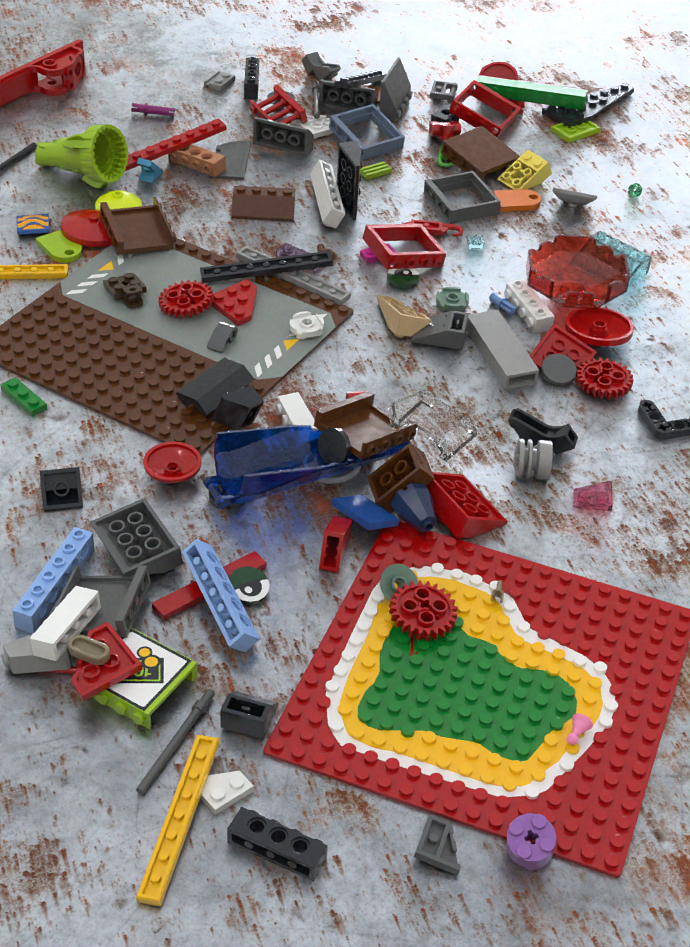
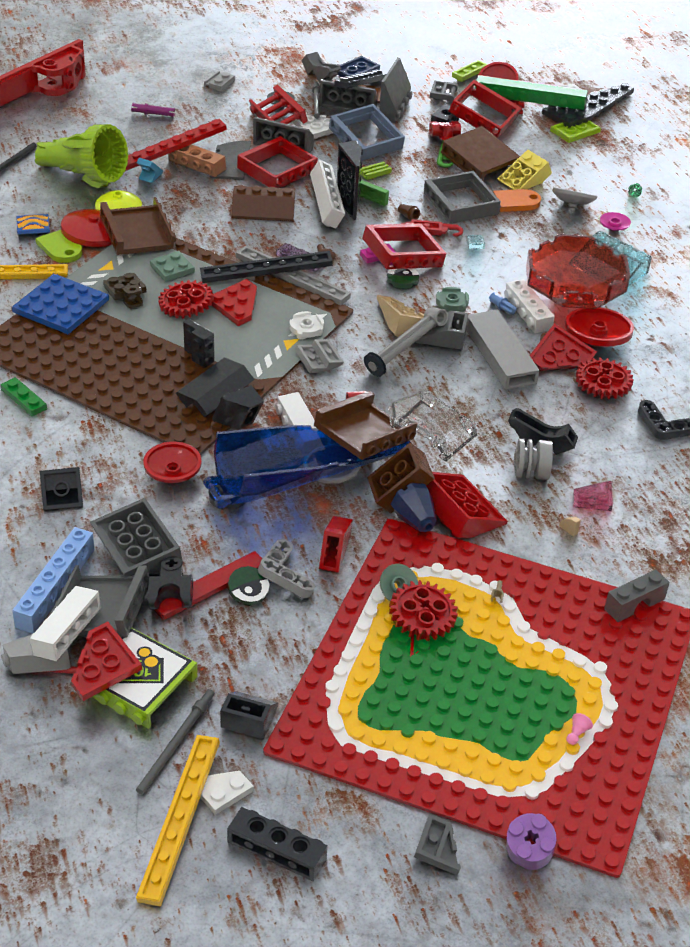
(60, 303): none -> blue plate
(89, 650): dark tan tile -> none
(170, 584): none -> black piece
(172, 266): none -> sand green plate
(199, 343): none -> black plate
(220, 336): dark grey panel -> none
(220, 596): light blue brick -> none
(248, 162): none -> red window
(251, 80): black brick -> none
(275, 570): none -> light grey beam
(319, 356): none -> light grey slope
(334, 445): black tile -> none
(358, 65): none -> dark blue plate
(365, 512): blue tile -> none
(374, 193): none -> bright green plate
(377, 362): none -> light grey piece
(409, 211): none -> reddish brown cone
(468, 71): none -> lime plate
(558, 369): dark grey tile -> none
(571, 525): none -> tan tile
(615, 221): none -> dark pink dish
(625, 598): none -> dark grey arch

